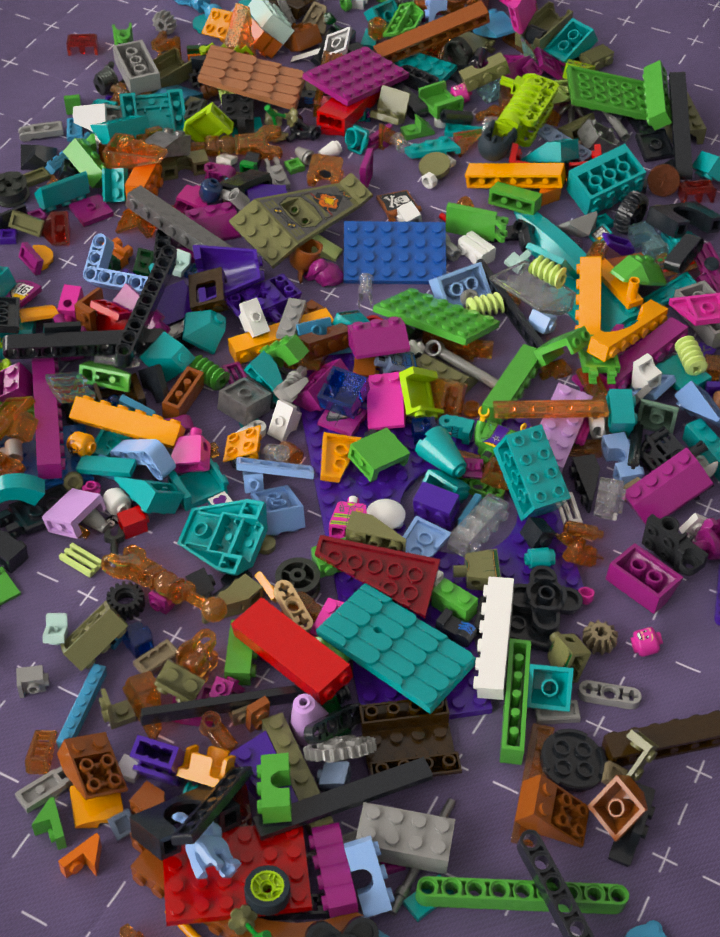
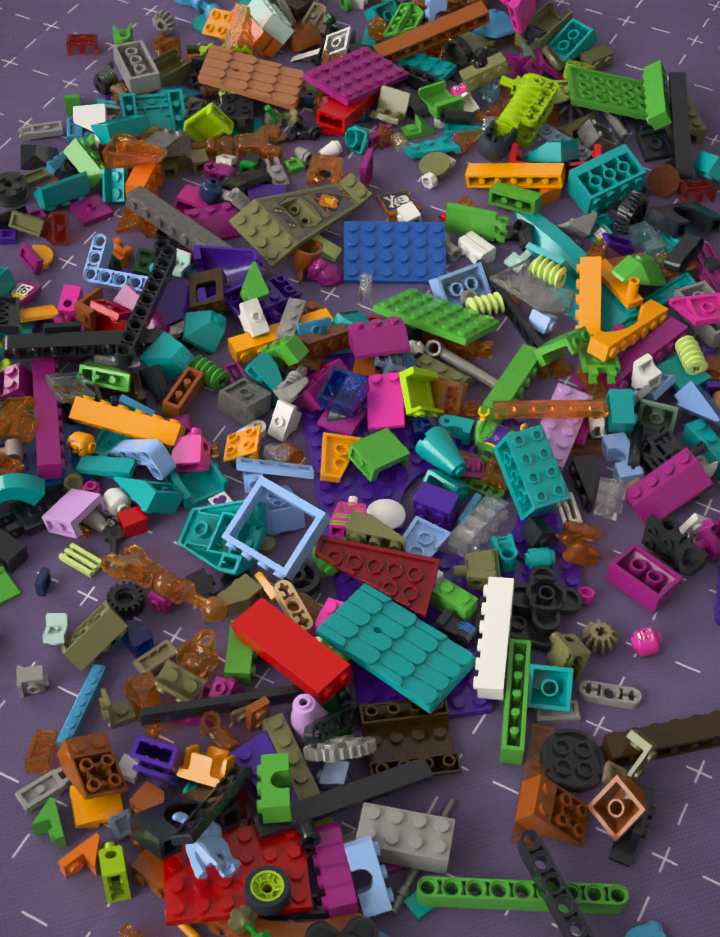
(43, 581): none -> dark blue tile
(113, 864): none -> lime torso
(254, 285): none -> bright green slope
(306, 544): none -> light blue window
(307, 832): none -> black bush
(469, 103): none -> white plate
(506, 551): none -> teal piece
(553, 58): none -> olive tile

